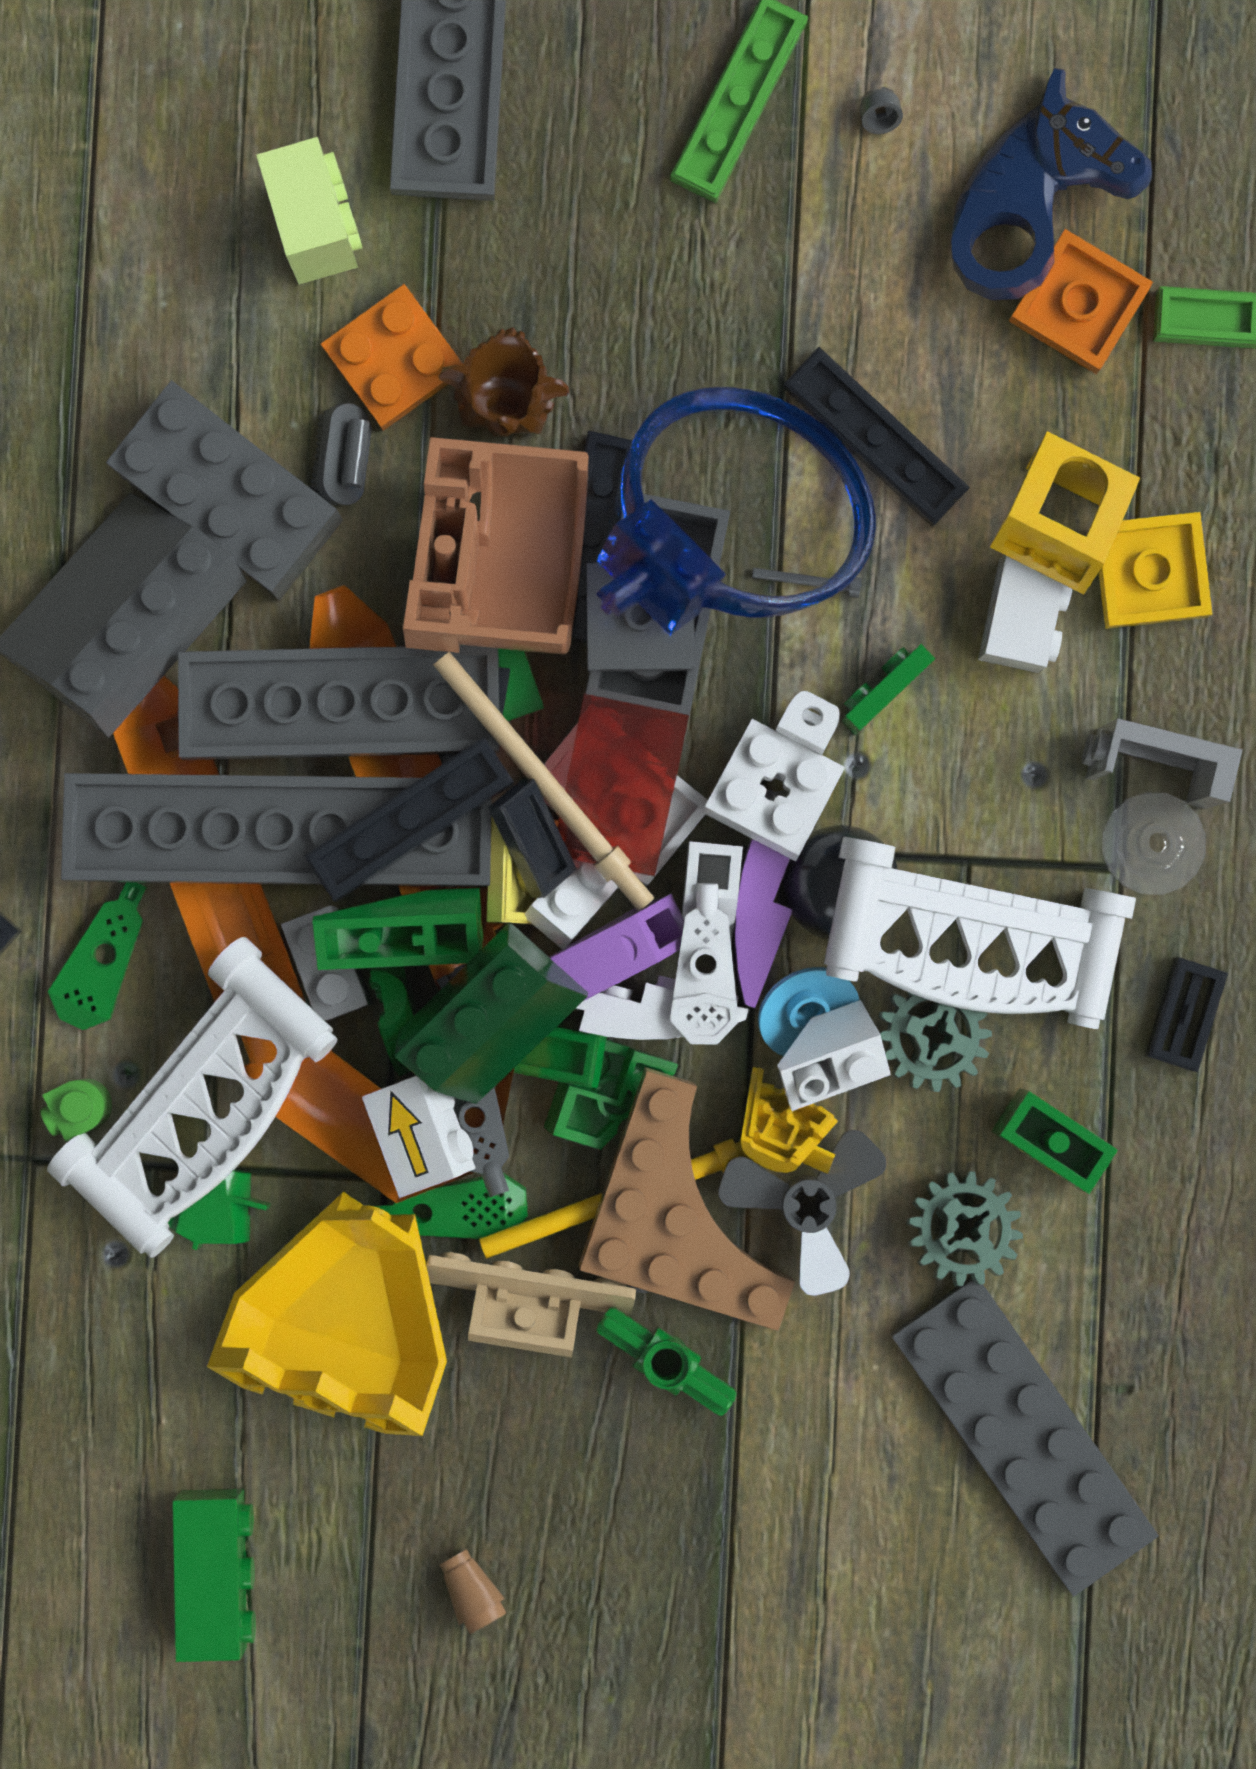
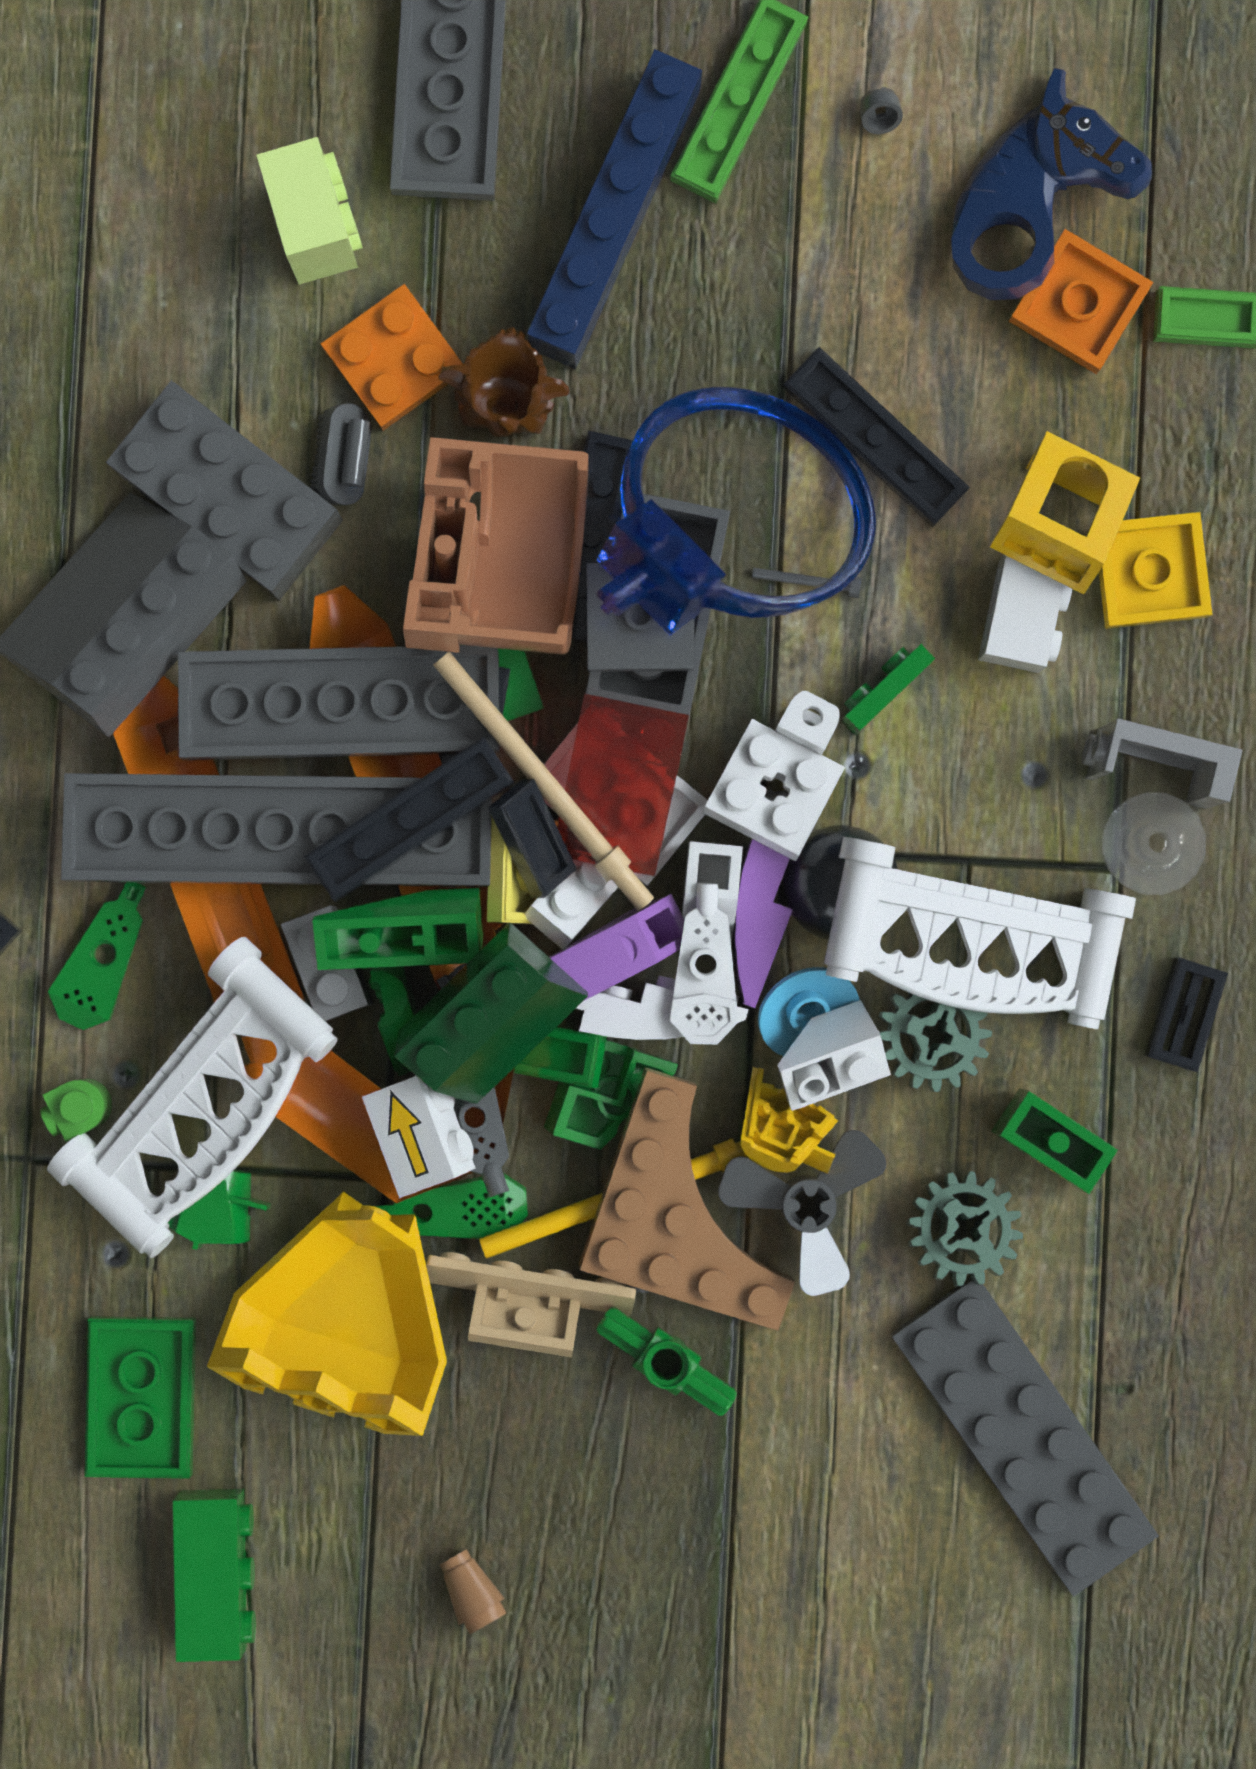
(140, 1397): none -> green tile
(615, 209): none -> dark blue brick

